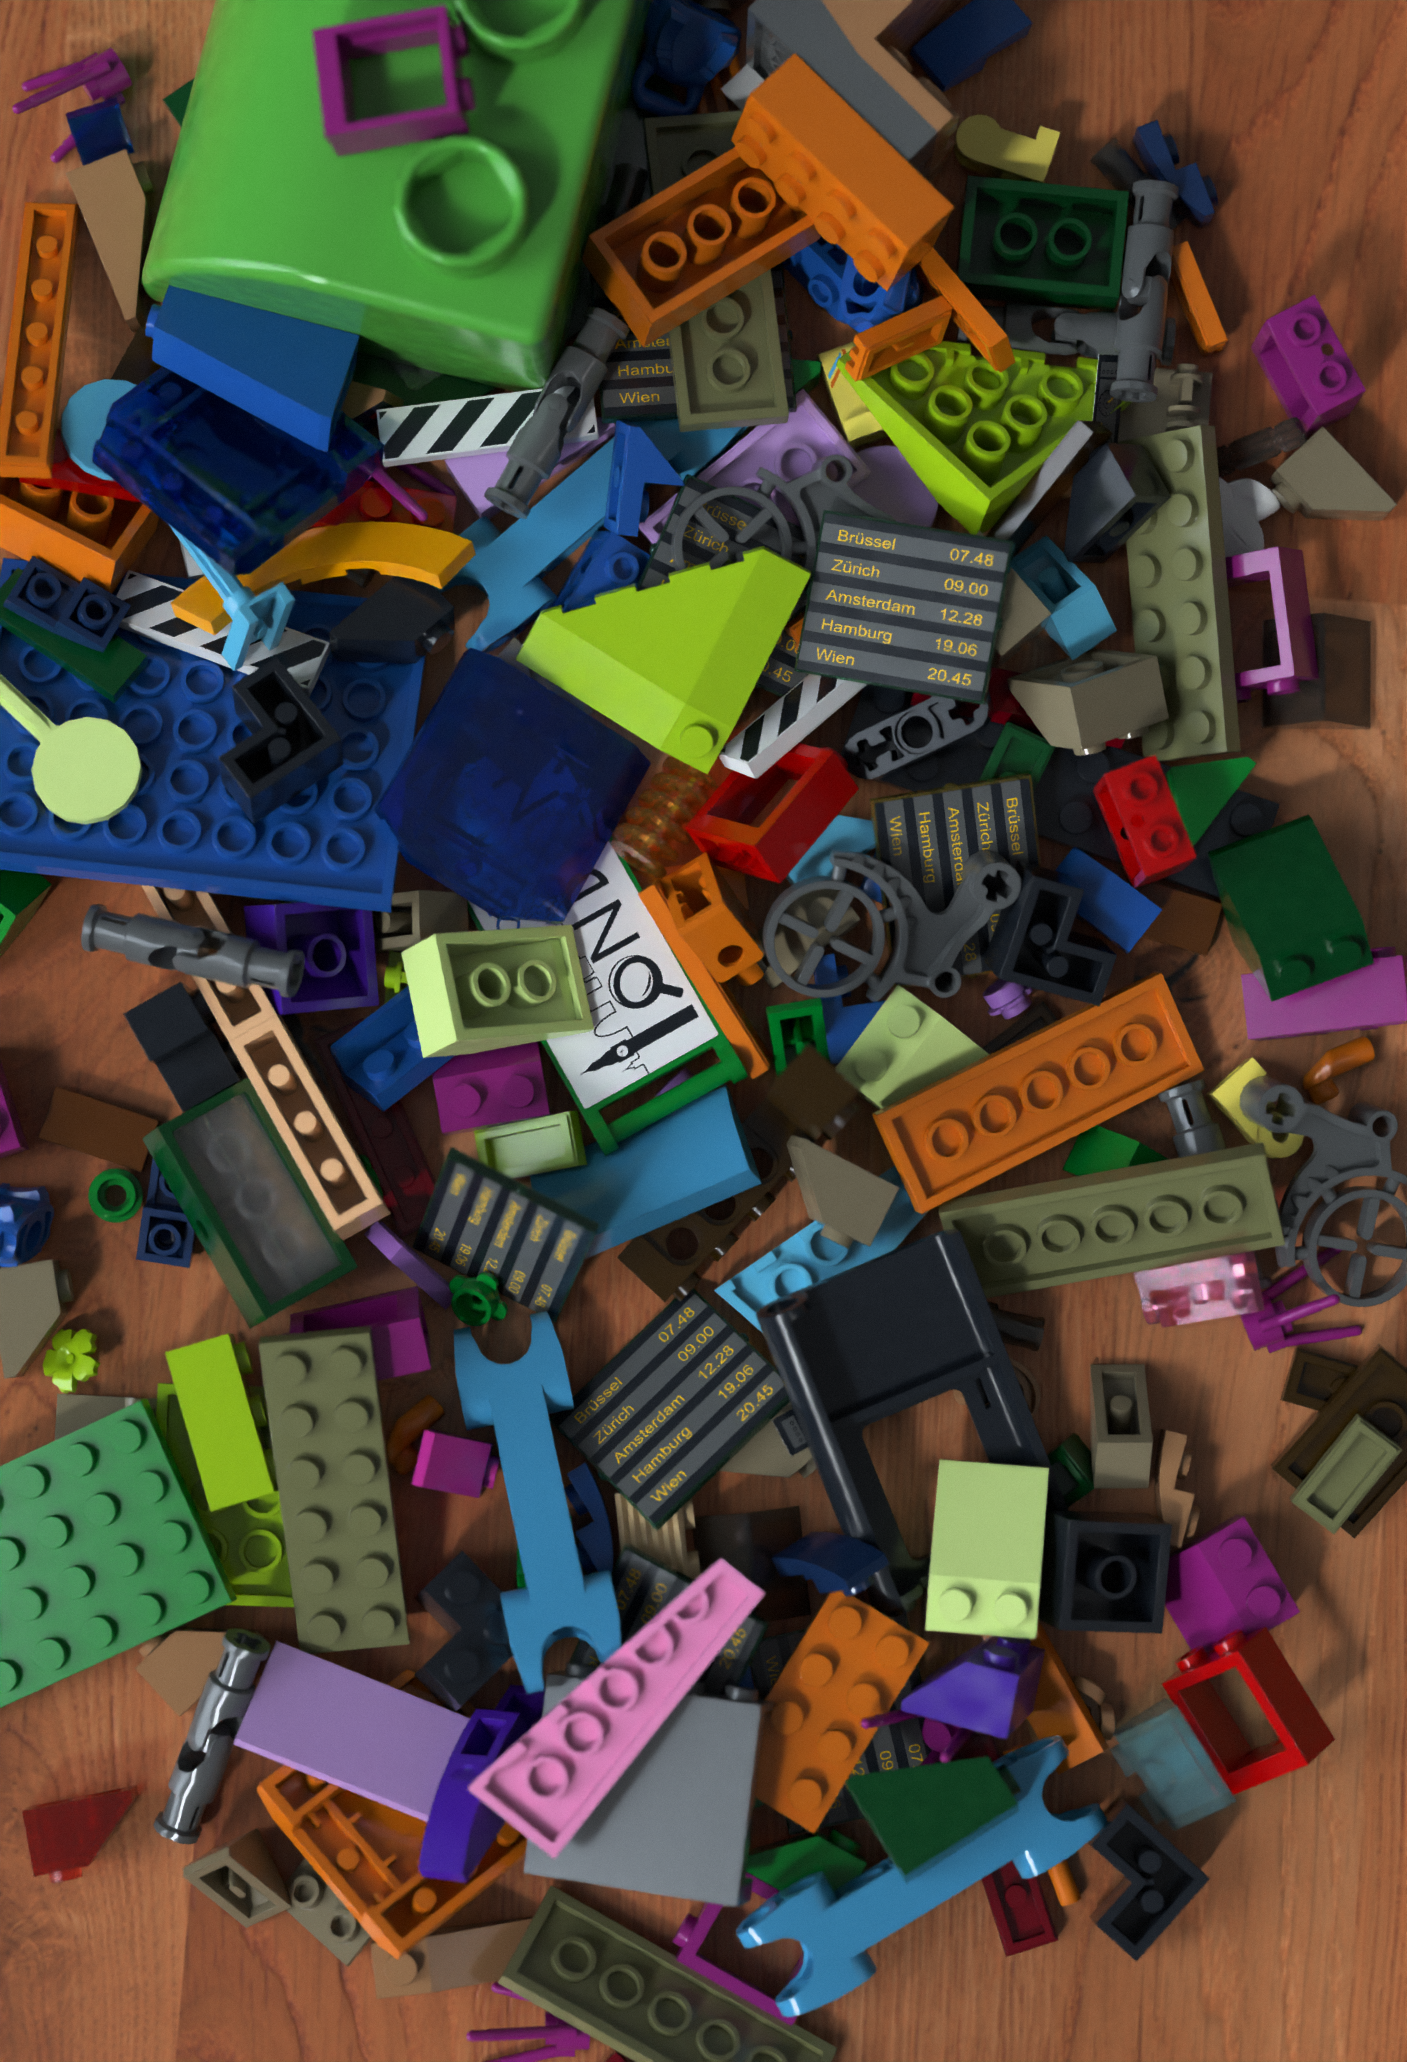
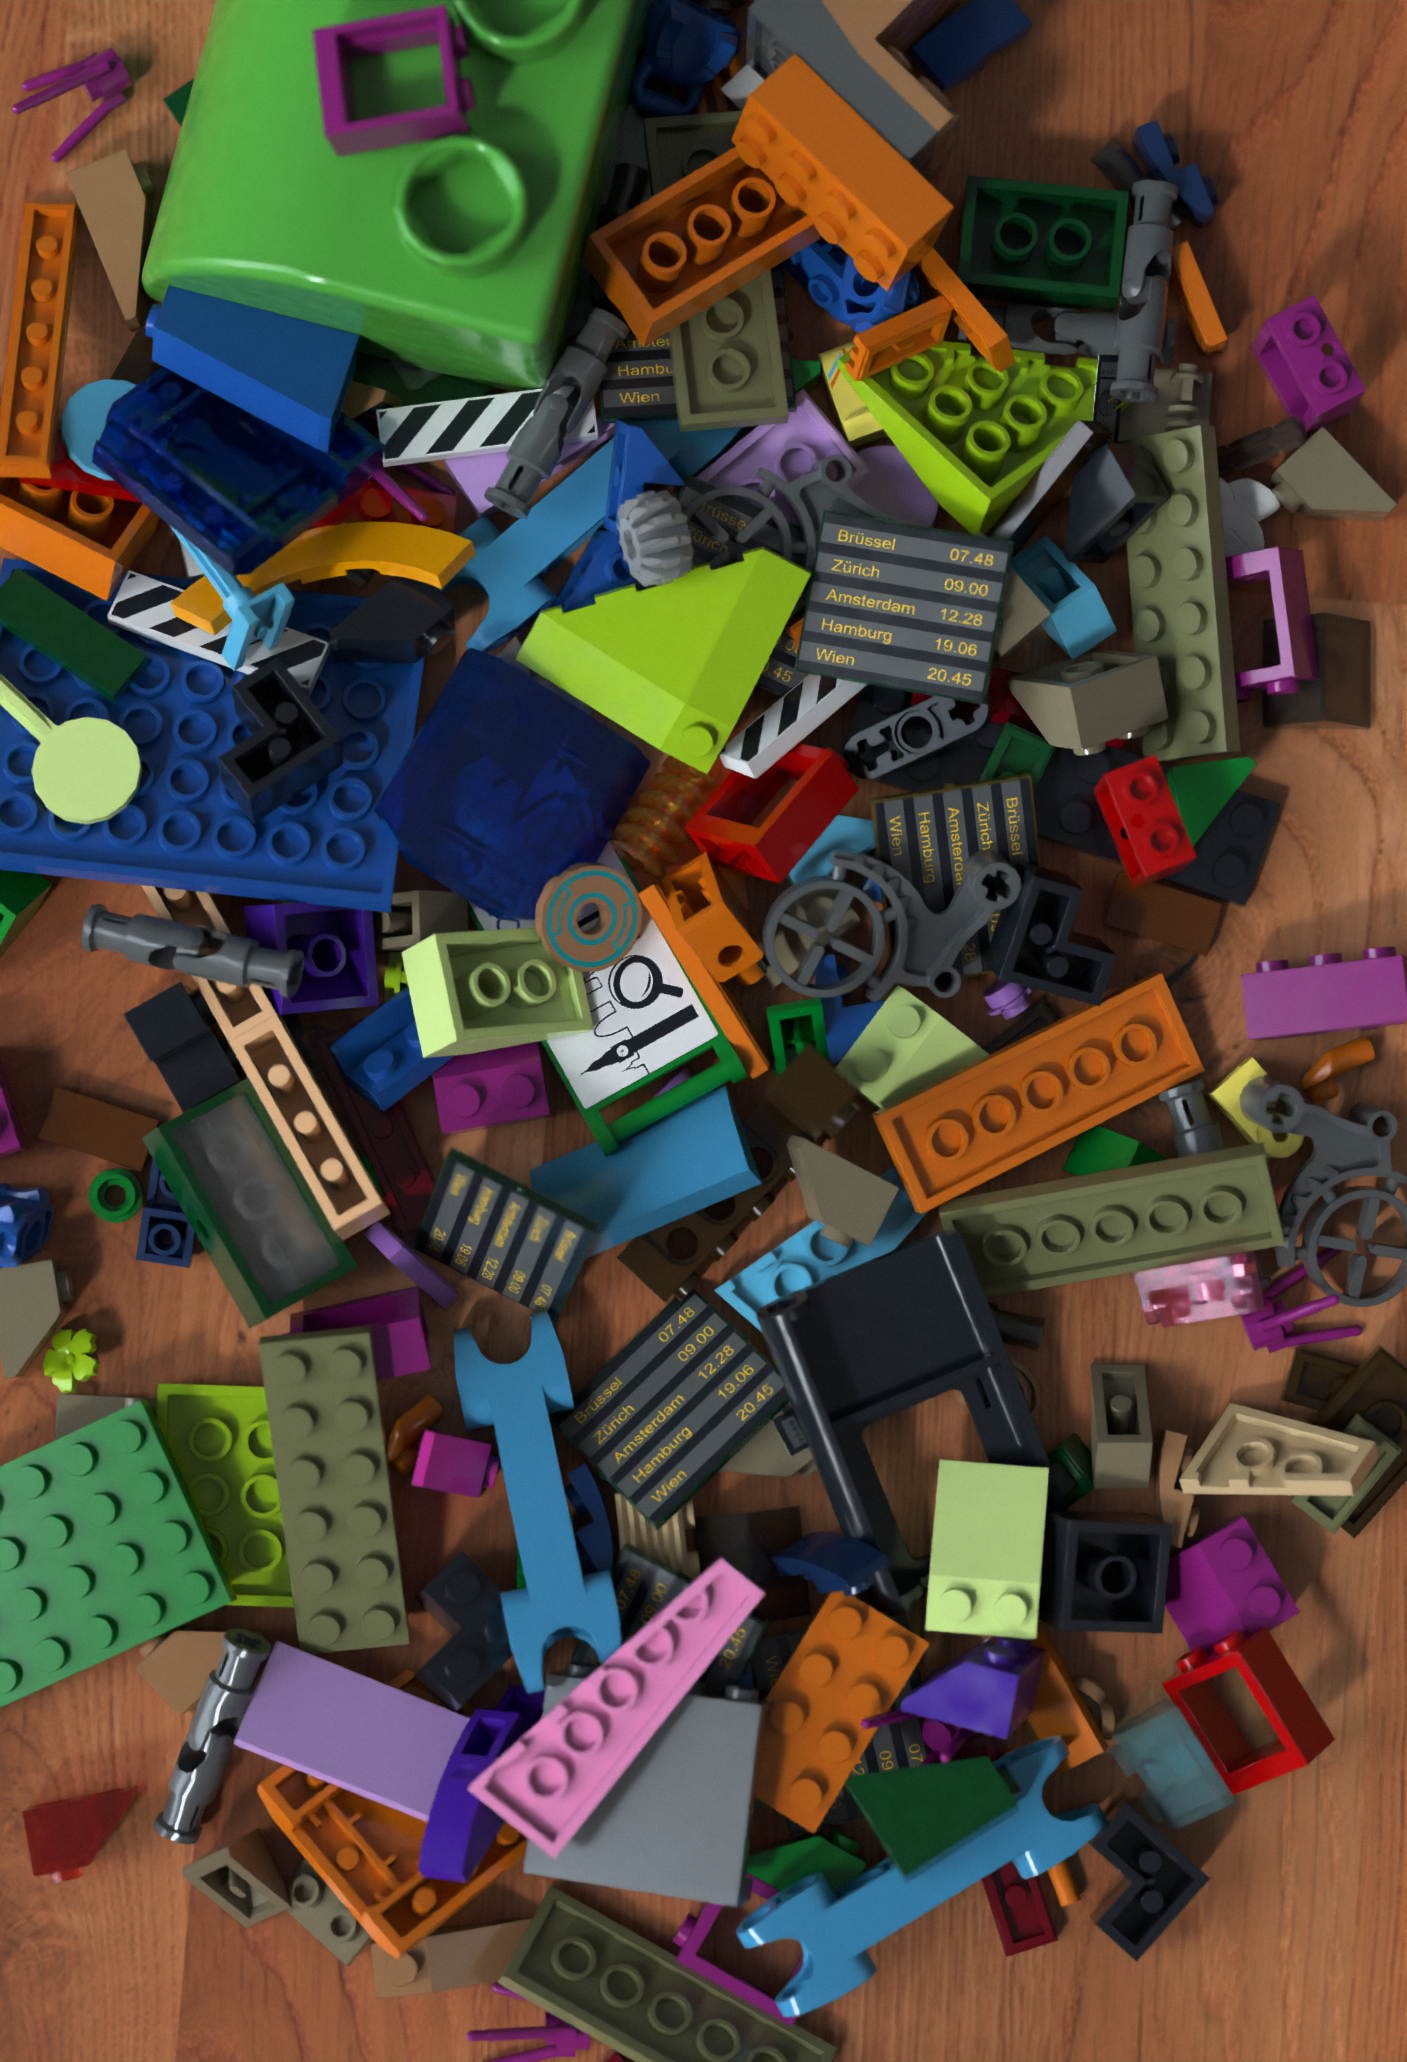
(65, 607): dark blue slope -> none
(99, 131): clear blue tile -> none
(223, 1420): lime brick -> none
(477, 1299): green plate -> none
(533, 1145): lime tile -> none
(617, 922): none -> medium nougat tile
(655, 538): none -> light grey gear
(1001, 153): light yellow leg -> none
(1109, 901): blue slope -> none
(1277, 1456): none -> tan wing
(1289, 908): dark green slope -> none

